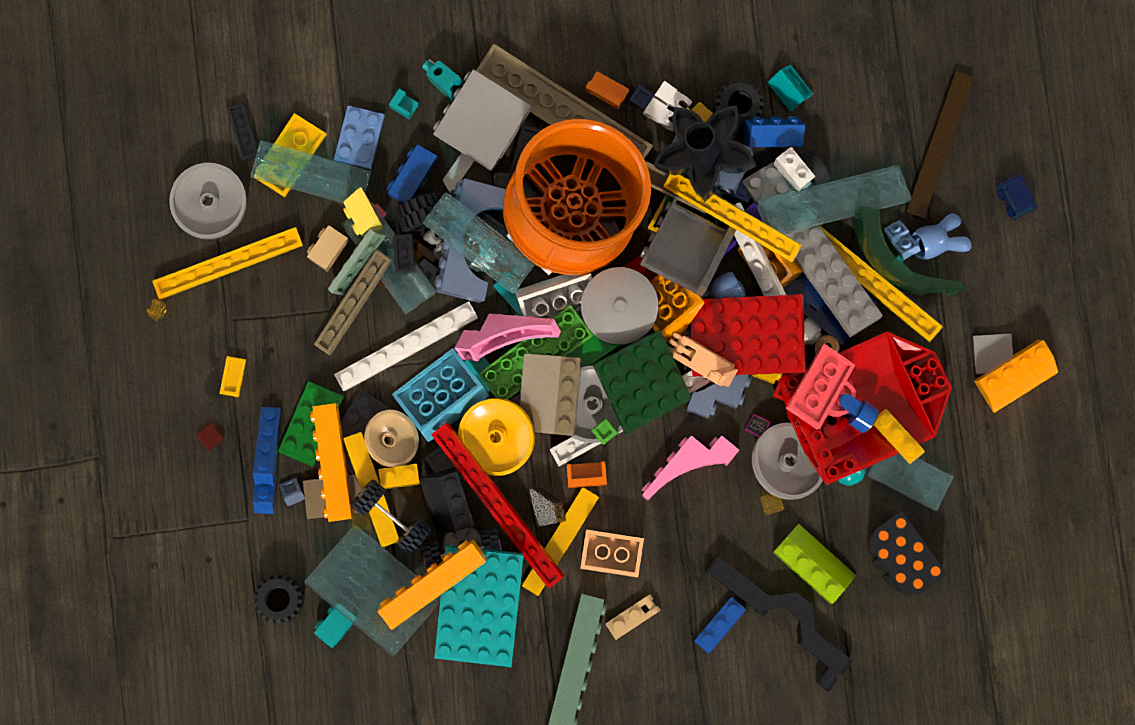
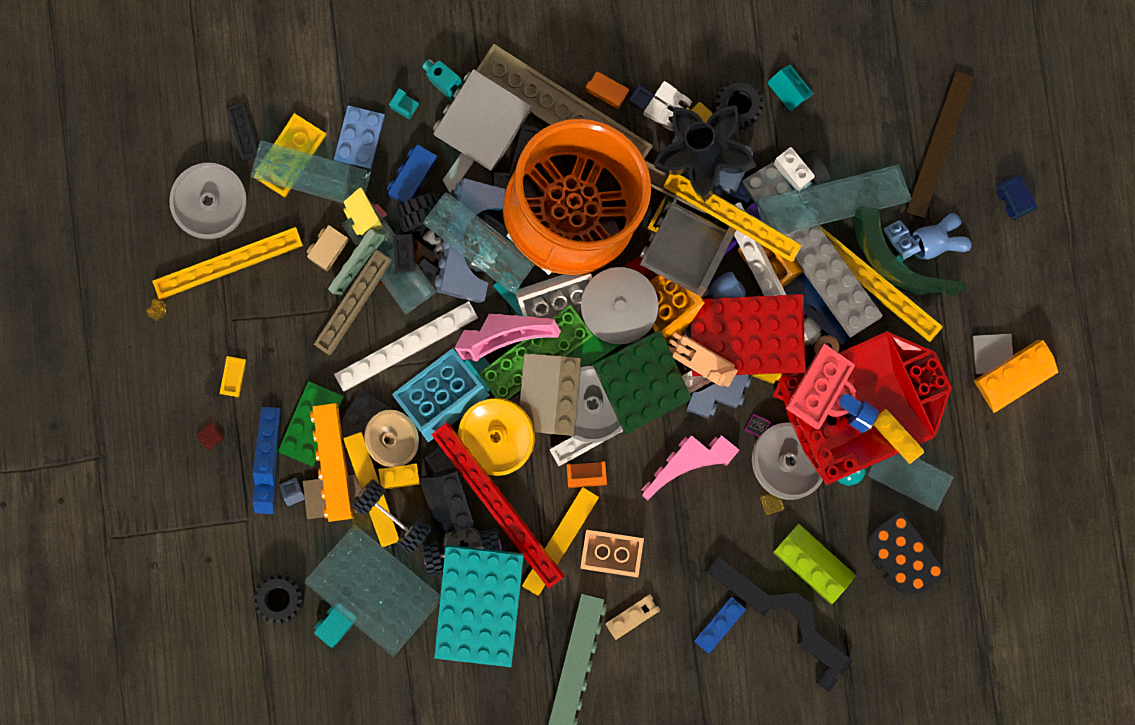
(432, 584): light orange brick -> none
(546, 507): clear smoke slope -> none
(604, 431): bright green tile -> none
(774, 132): blue brick -> none

